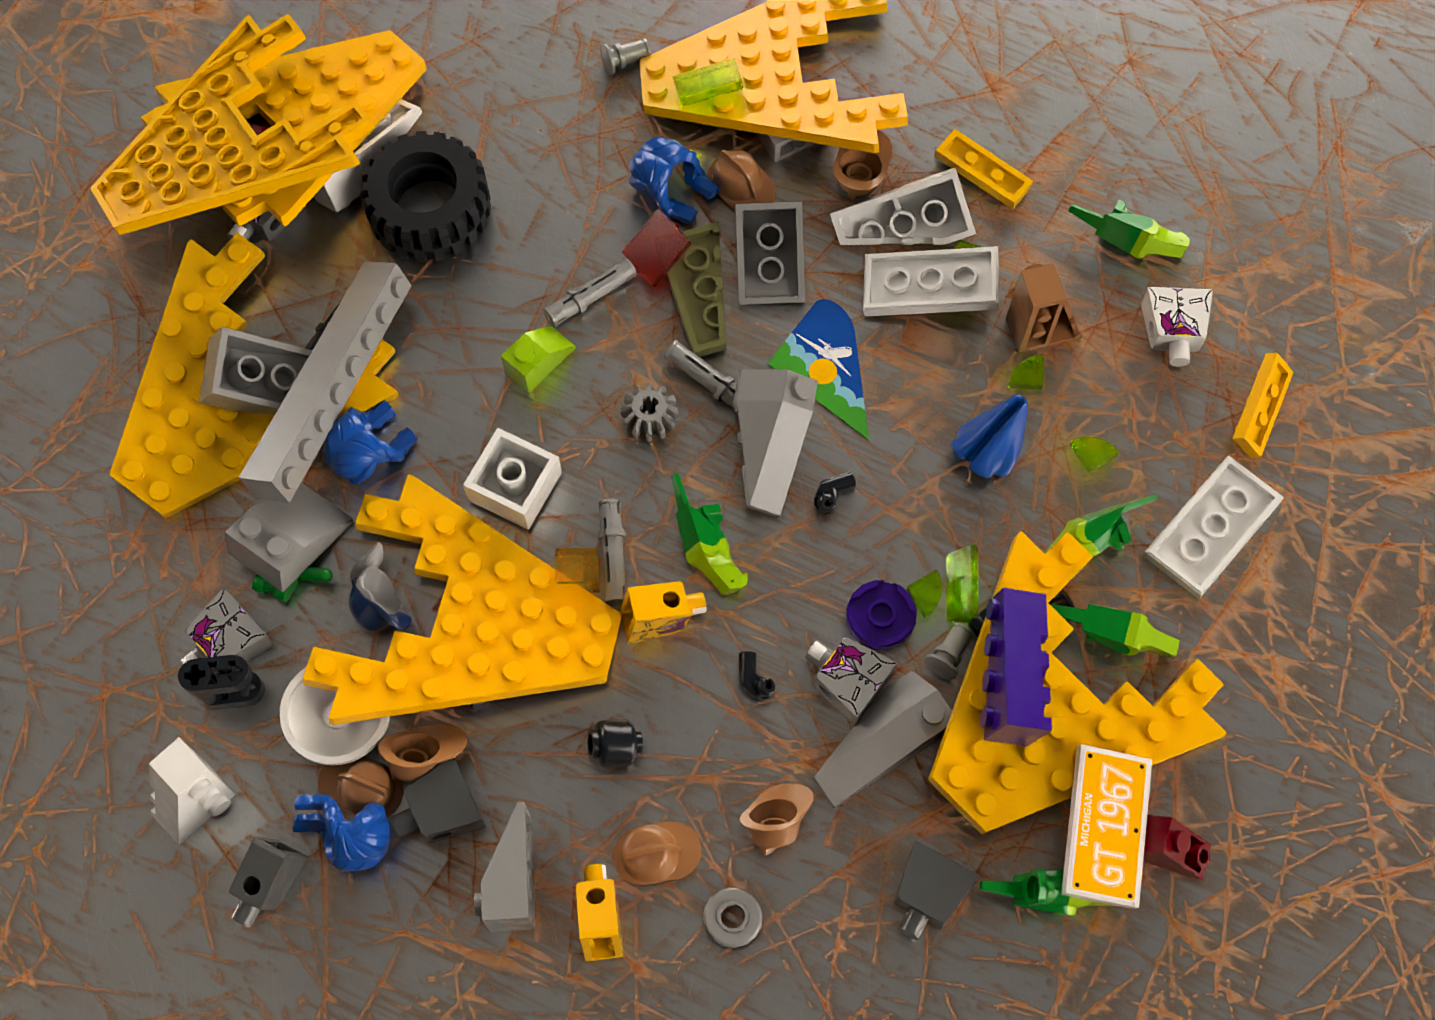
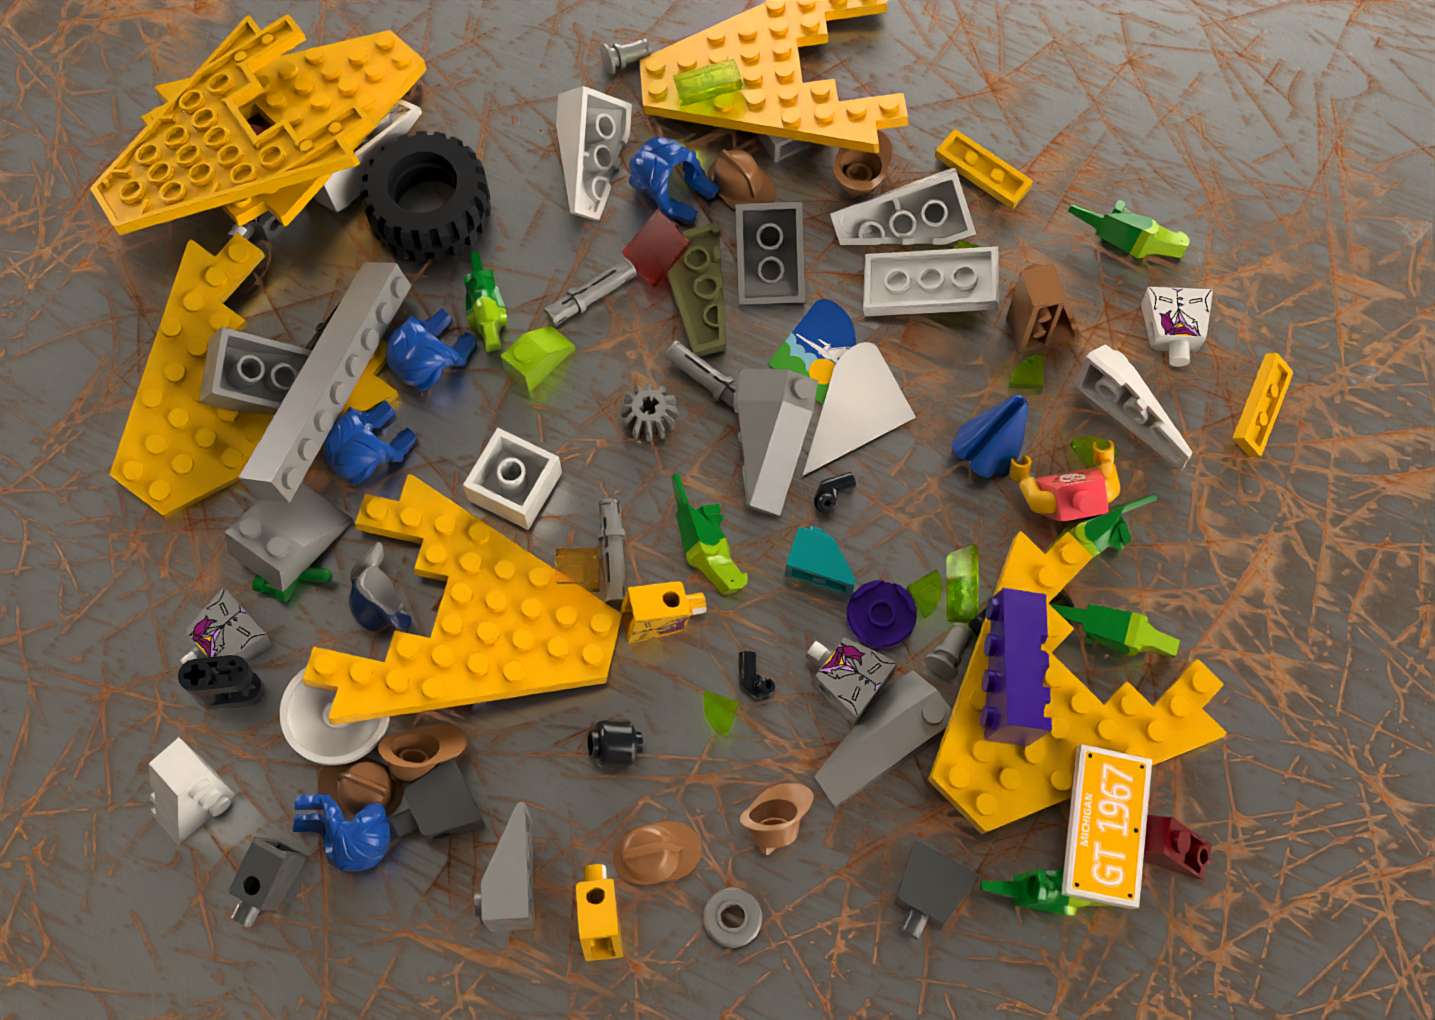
(419, 356): none -> blue hair
(484, 304): none -> animal
(590, 140): none -> white wedge
(719, 712): none -> clear neon green tile
(819, 562): none -> teal slope
(858, 406): none -> white sticker
(1070, 493): none -> torso
(1122, 393): none -> white wedge
(1213, 527): white tile -> none

